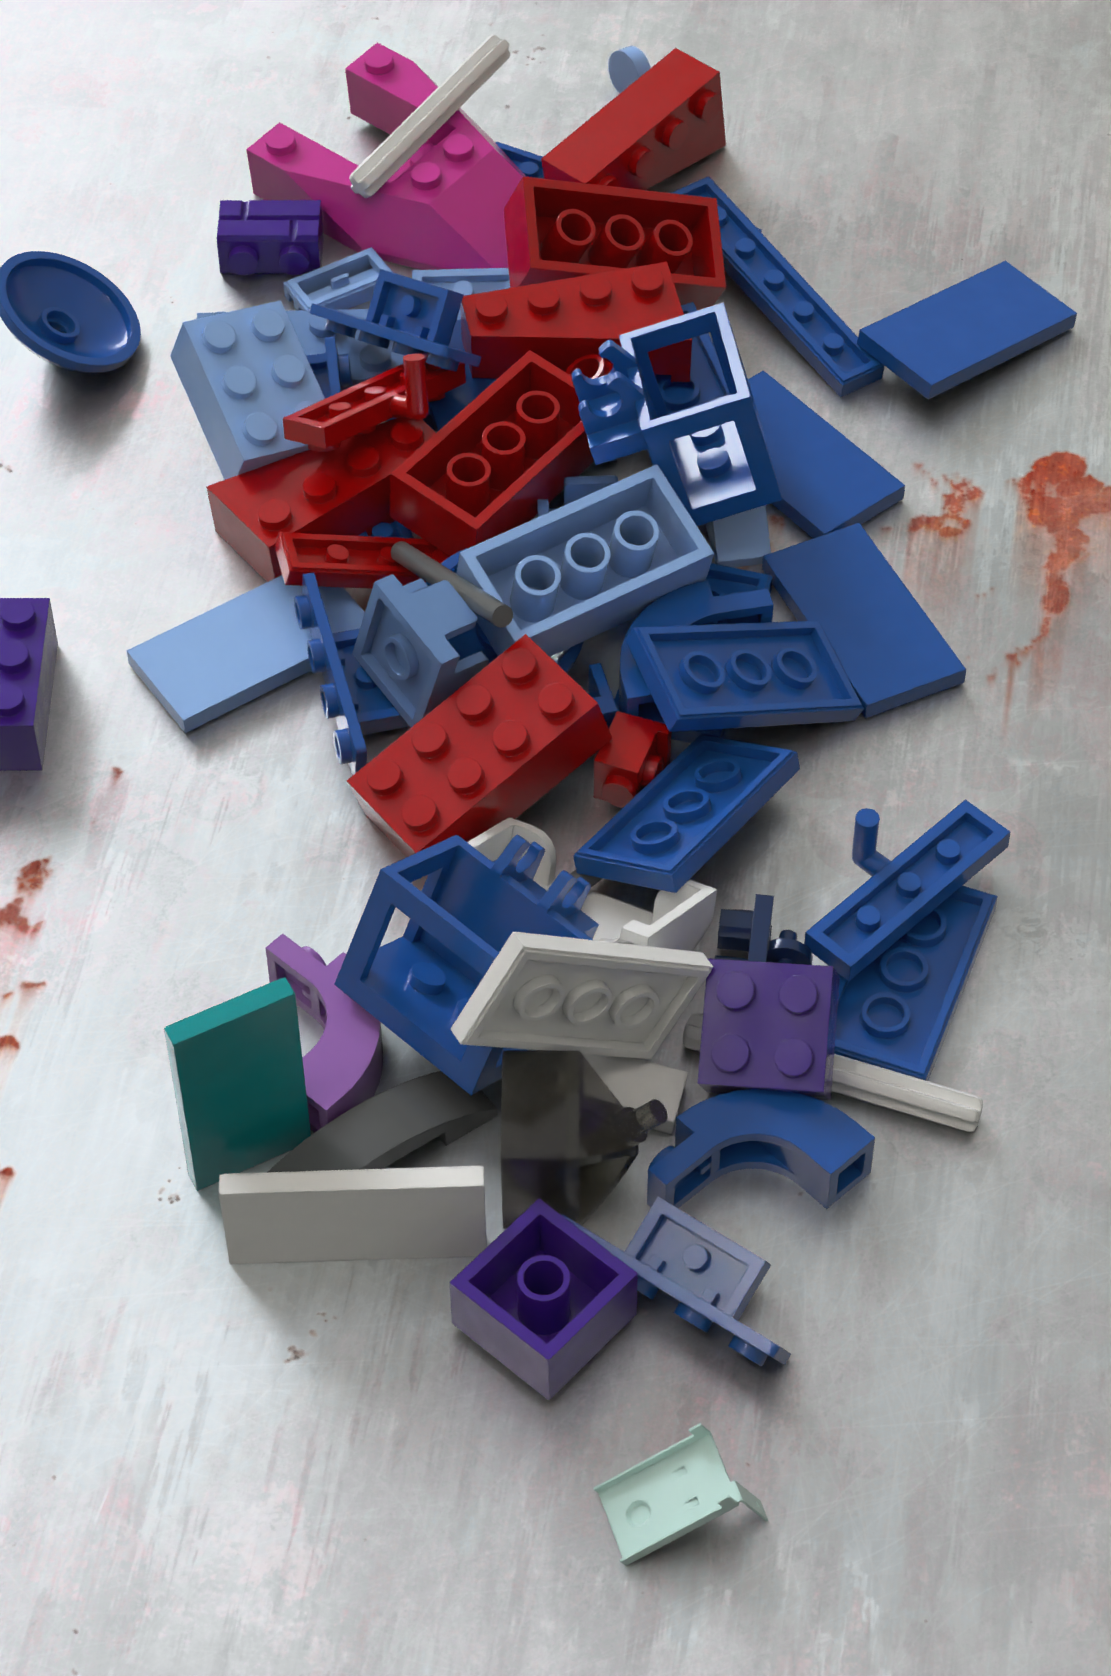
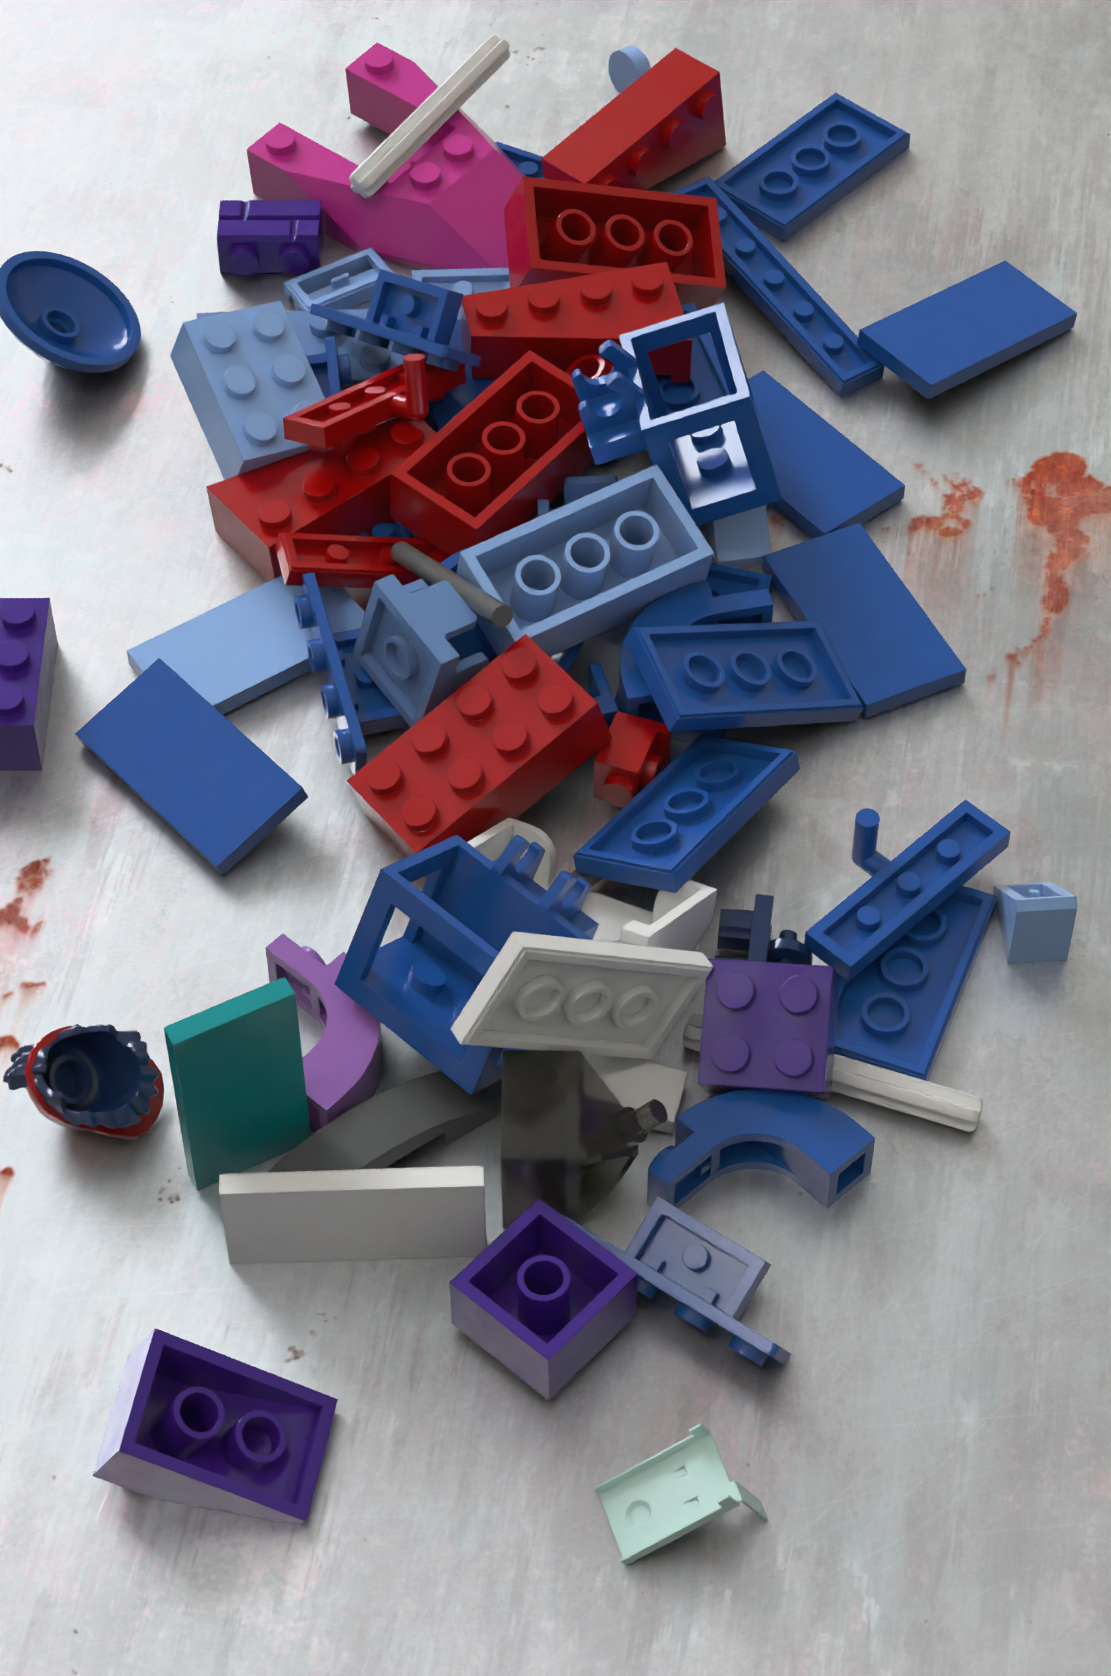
(91, 1080): none -> dark blue hair
(191, 766): none -> blue tile
(214, 1432): none -> dark purple slope
(812, 165): none -> blue tile
(1035, 921): none -> light blue slope

